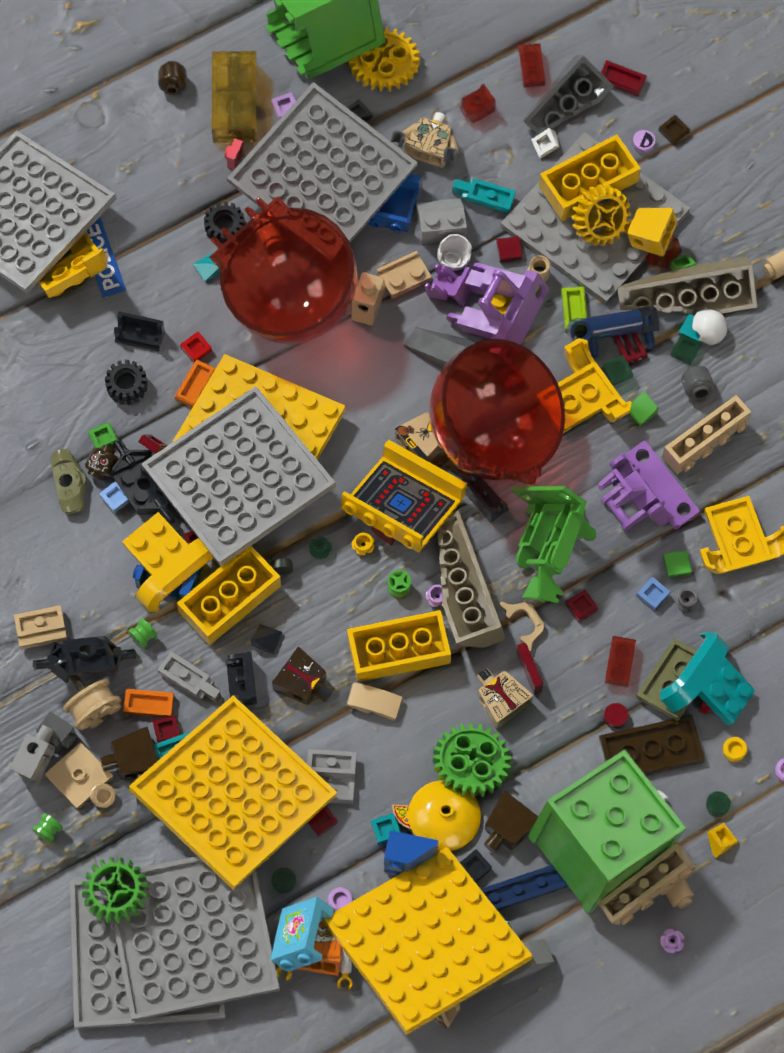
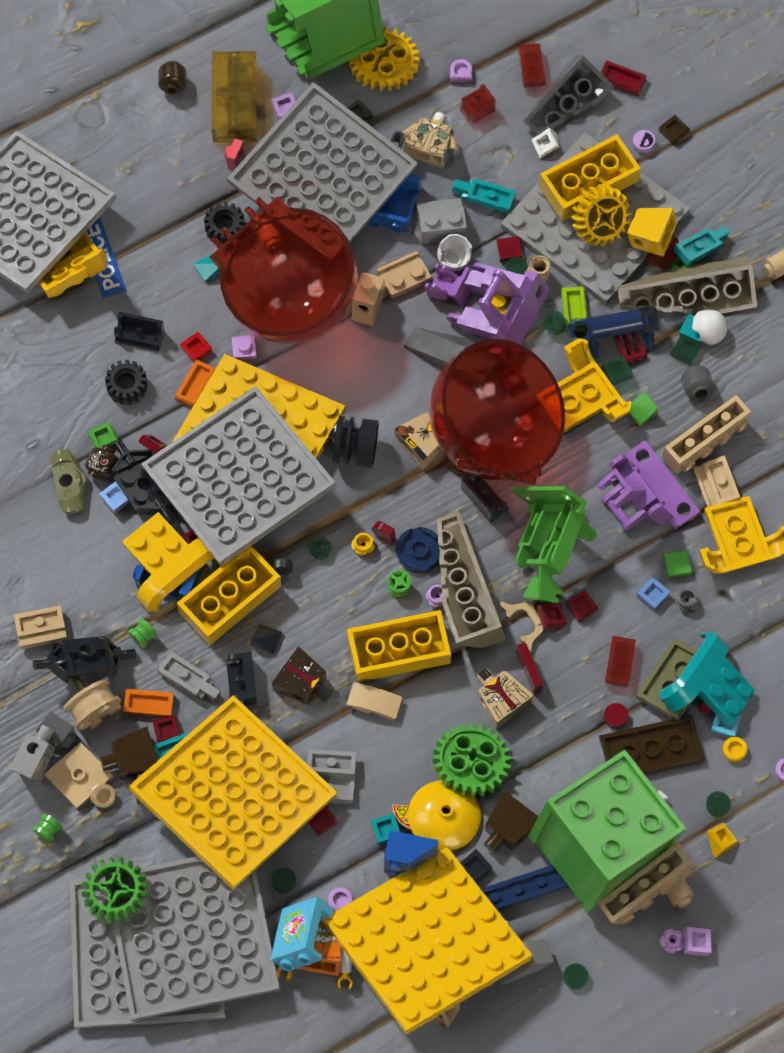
(244, 347): none -> lavender plate
(355, 441): none -> black wheel
(405, 497): panel -> none
(418, 550): none -> dark blue tile
(461, 71): none -> lavender tile
(516, 265): none -> clear green tile
(551, 615): none -> dark red tile
(555, 323): none -> clear green tile
(575, 976): none -> clear green tile
(697, 941): none -> lavender plate
(701, 244): none -> teal hinge
(716, 481): none -> tan plate
(721, 728): none -> medium azure tile

